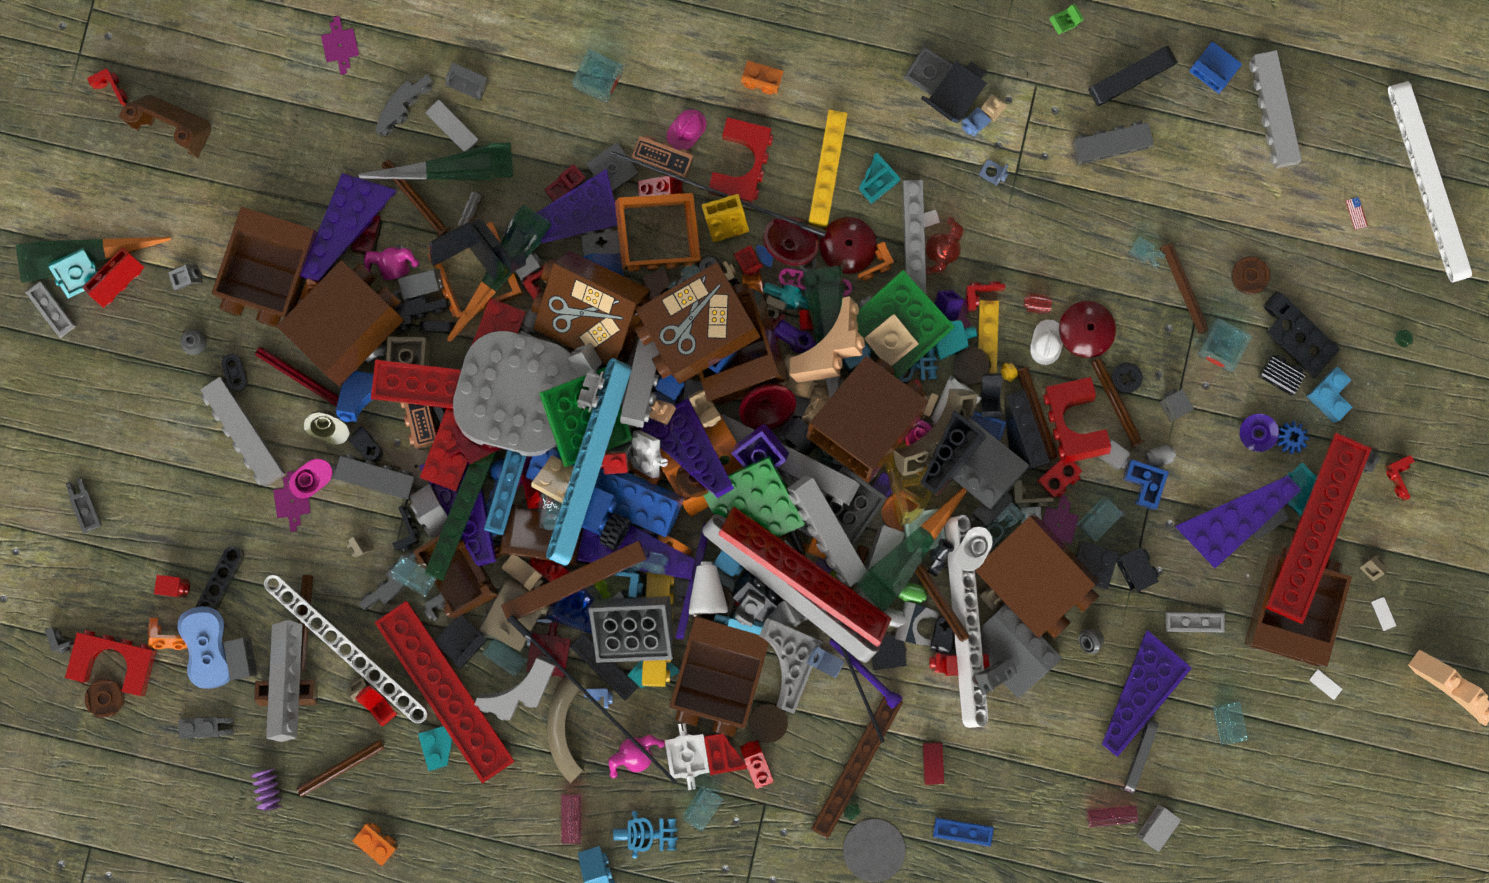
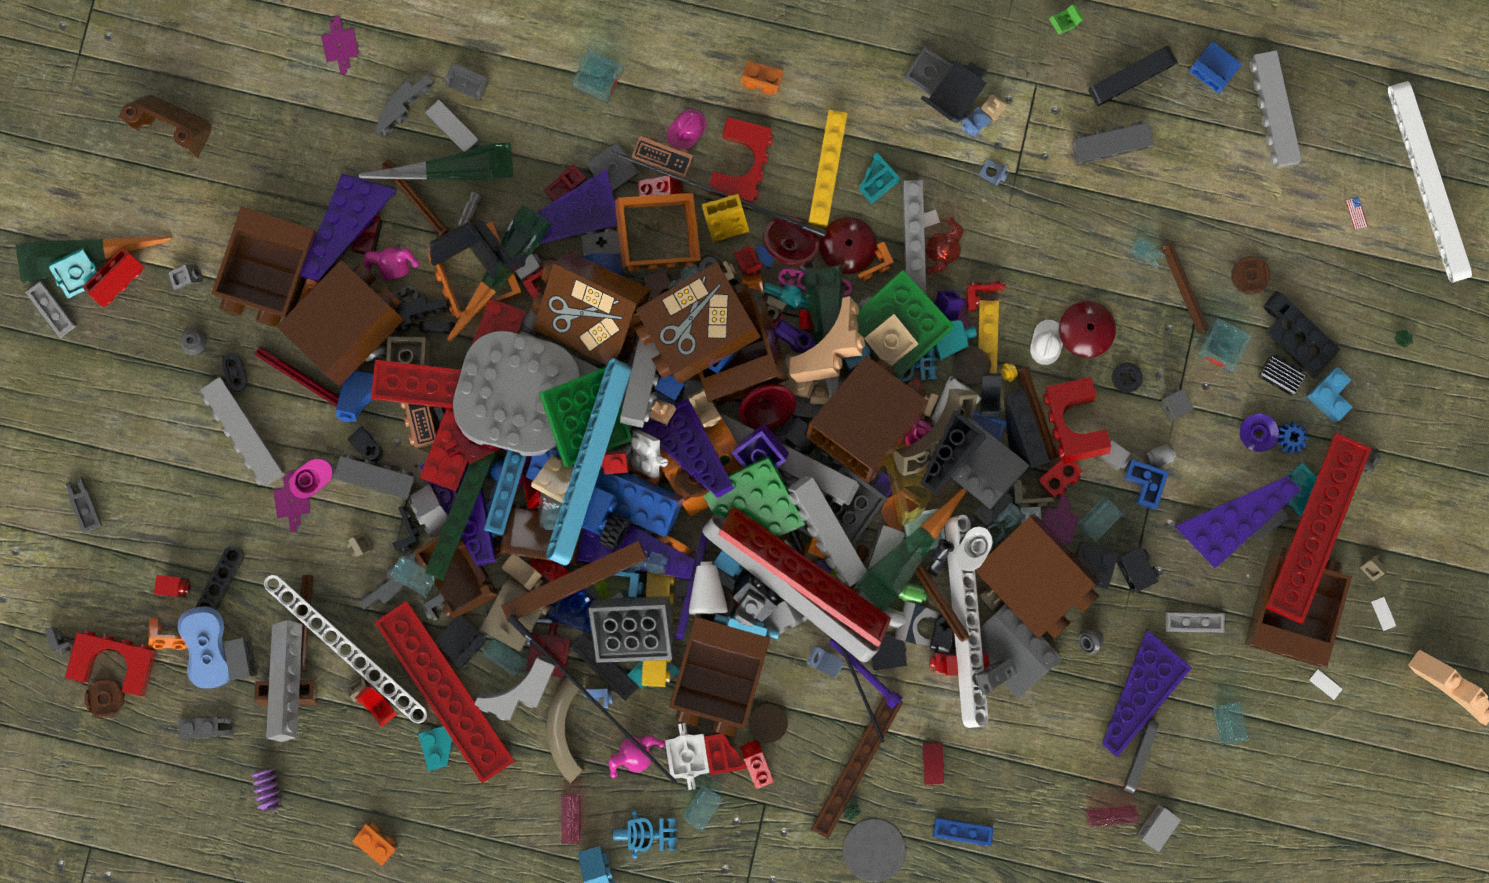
(102, 79): red bracket -> none
(326, 427): olive piece -> none
(340, 768): reddish brown axle -> none
(421, 283): dark grey hinge -> none
(584, 359): light grey brick -> none
(593, 382): light grey hinge -> none
(793, 652): light grey plate -> none
(812, 410): tan bracket -> none
(1037, 303): clear red brick -> none
(1117, 402): reddish brown axle -> none
(1393, 475): red bracket -> none

